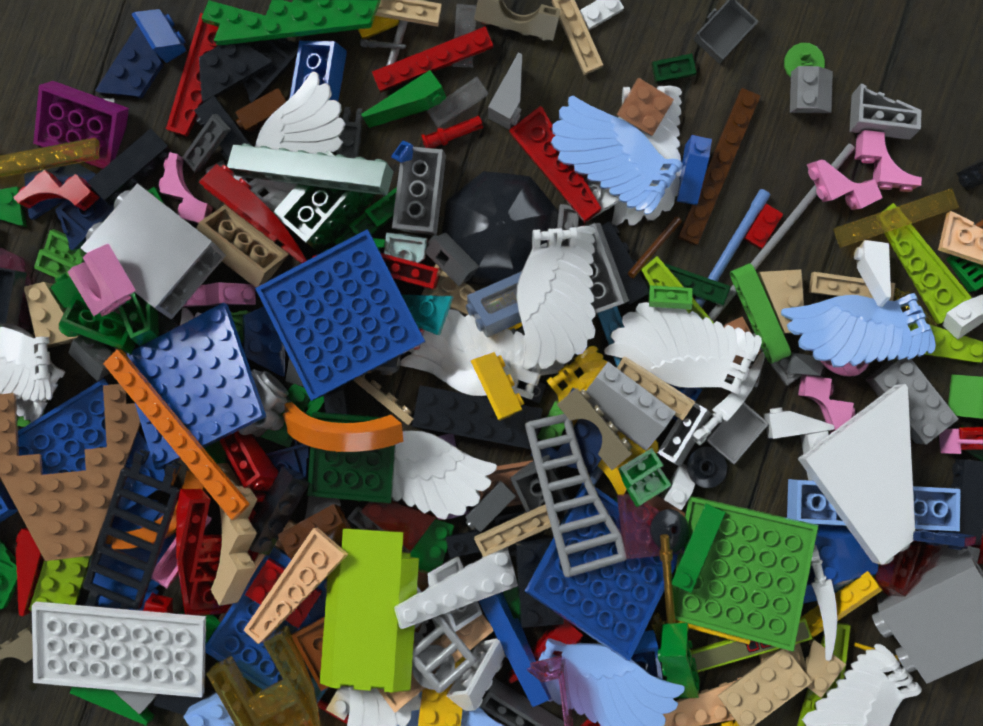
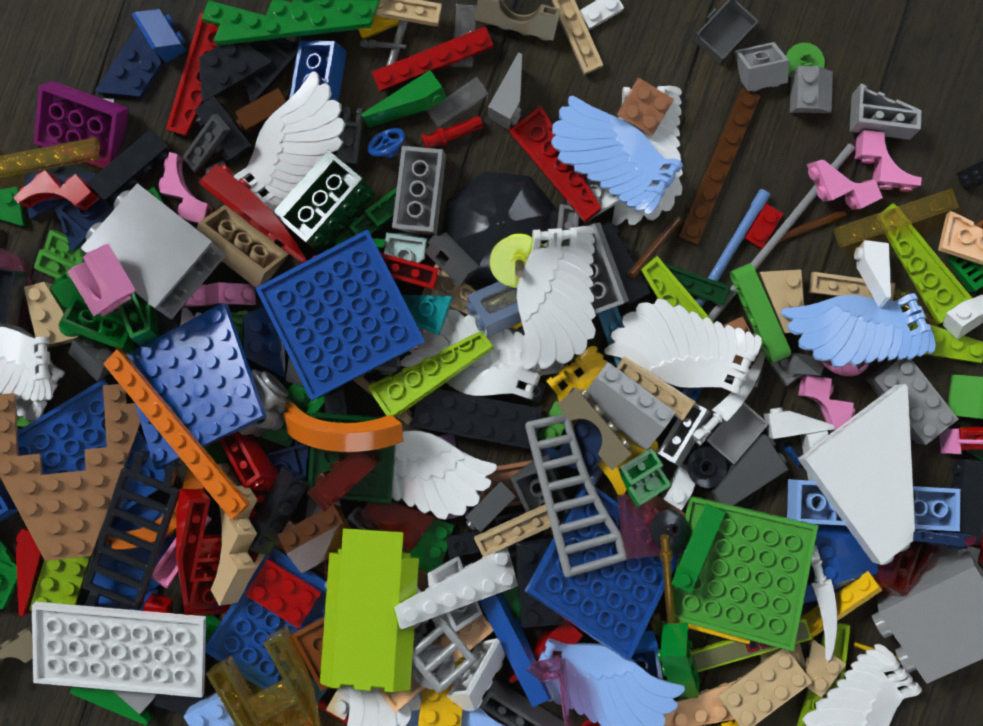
(306, 570): light nougat wing -> none
(311, 169): brick -> none
(342, 477): none -> clear red wedge
(387, 147): none -> blue piece
(403, 152): blue slope -> none
(414, 383): none -> lime wing
(497, 385): yellow slope -> none
(509, 258): none -> neon yellow piece
(670, 297): bright green plate -> none
(673, 68): dark green plate -> none
(694, 168): blue slope -> none
(751, 471): none -> dark grey slope
(762, 66): none -> light grey slope
(792, 454): none -> blue piece
(812, 225): none -> reddish brown bar

